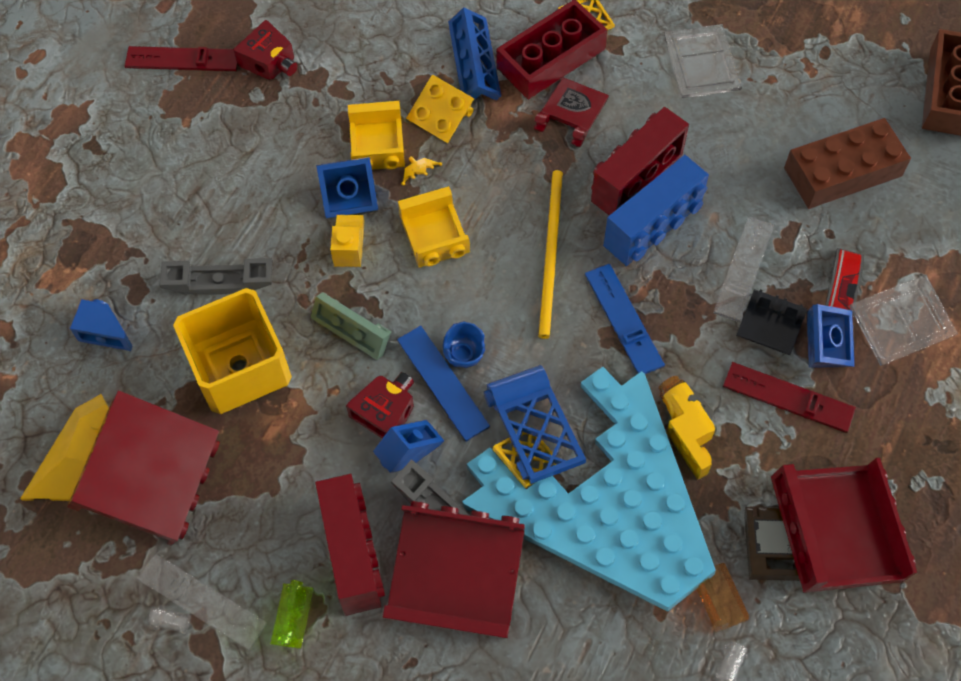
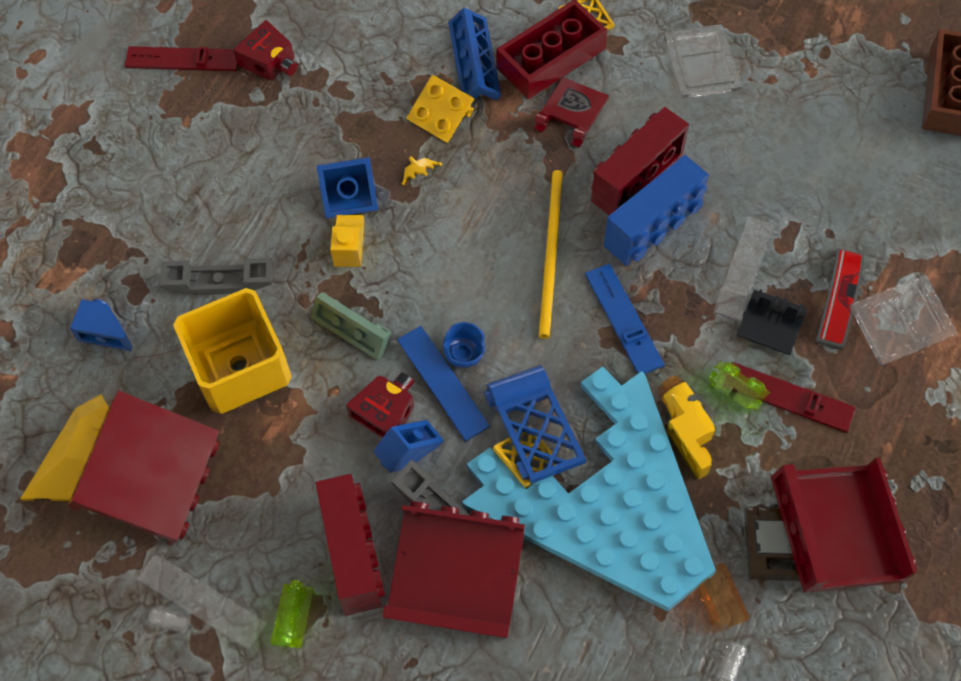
(377, 134): yellow panel -> none
(433, 227): yellow panel -> none
(748, 389): none -> clear neon green hinge
(830, 337): blue slope -> none
(846, 163): copper brick -> none

